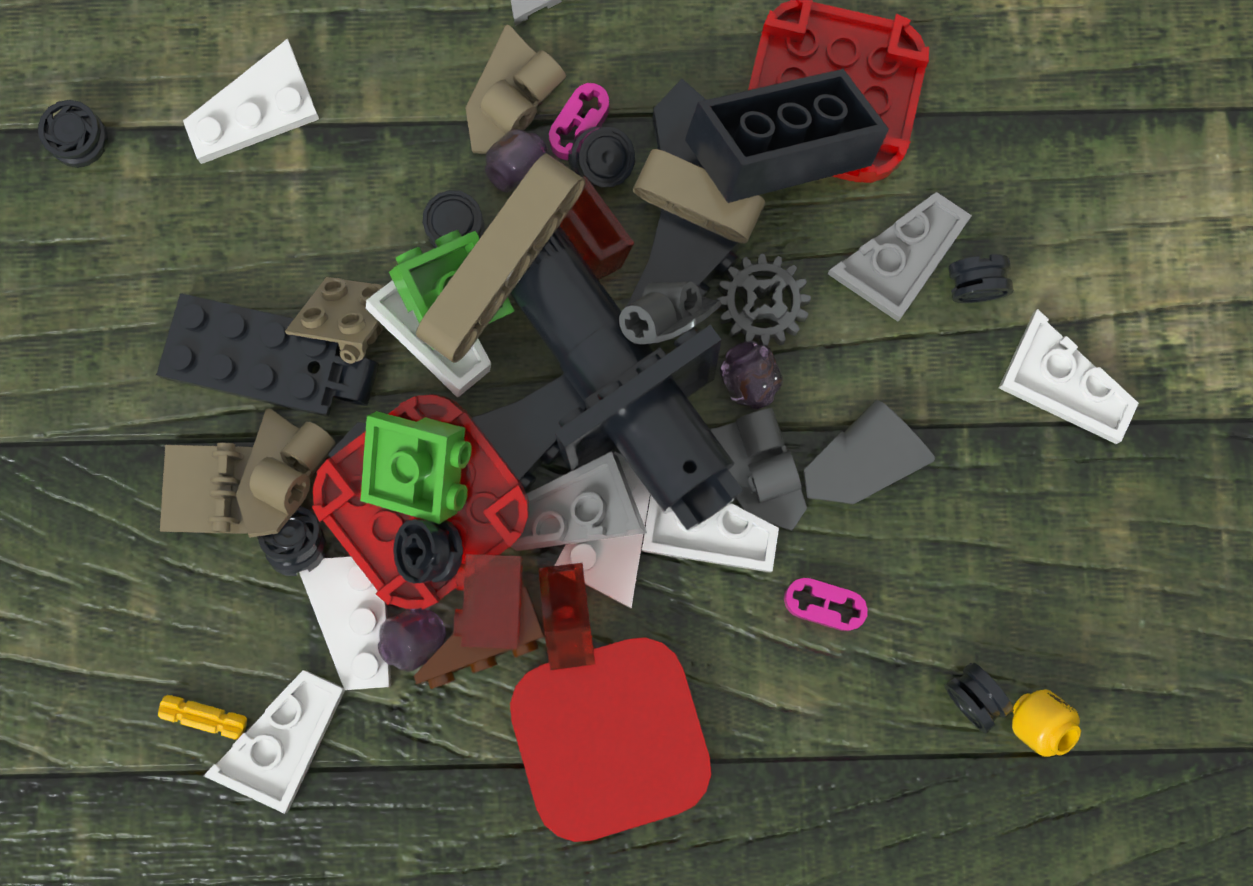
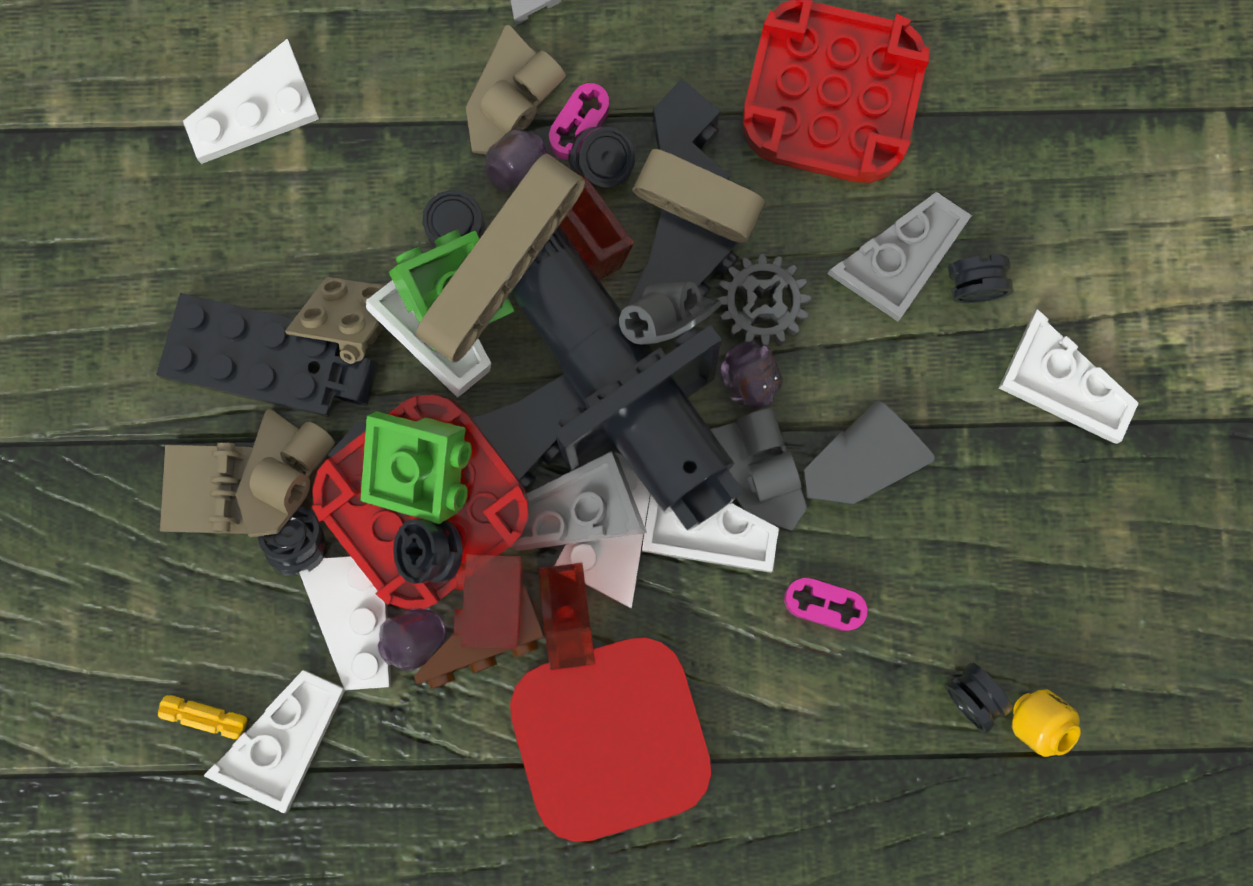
(73, 134): black wheel -> none
(785, 134): black brick -> none

